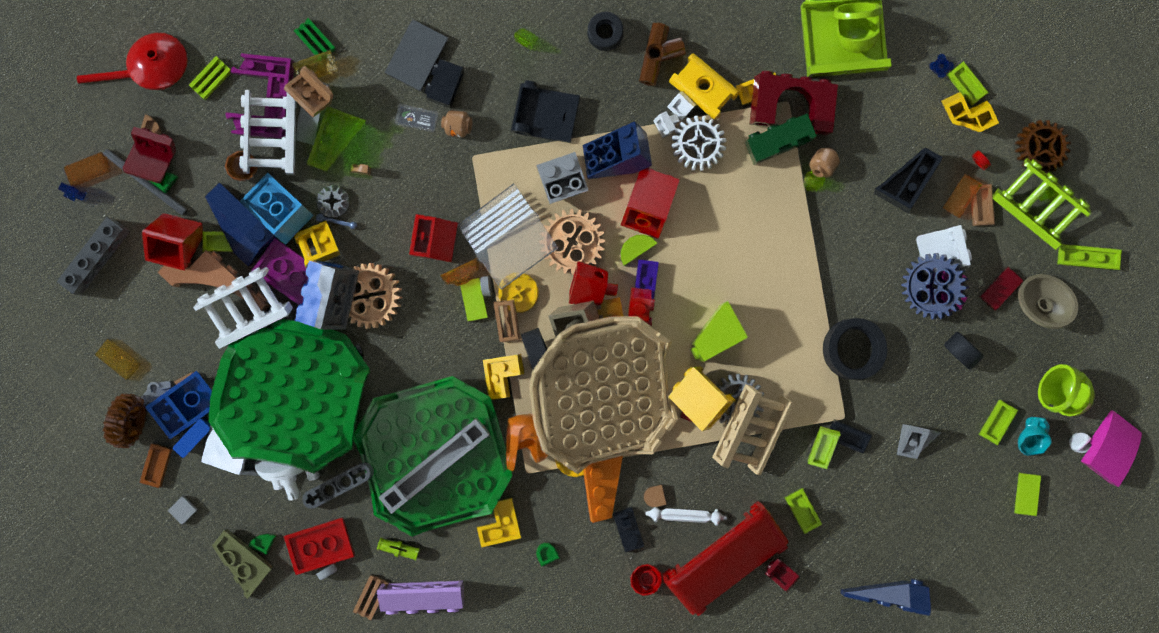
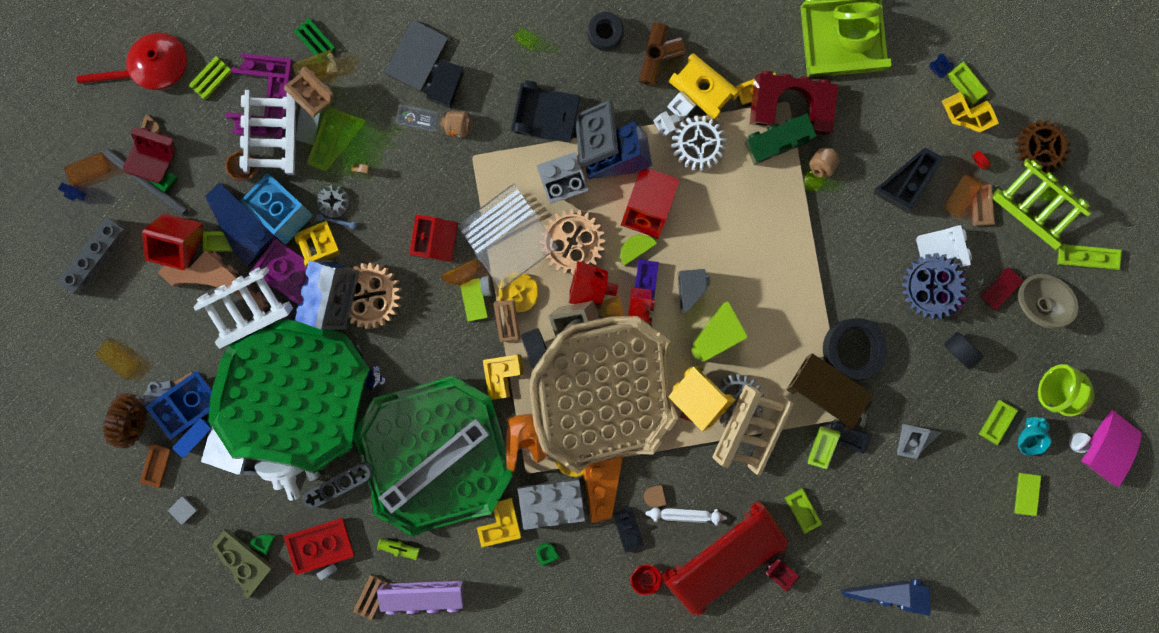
(379, 379): none -> plate
(551, 503): none -> light grey piece
(596, 134): none -> dark grey tile
(691, 287): none -> dark grey slope
(831, 391): none -> dark brown panel

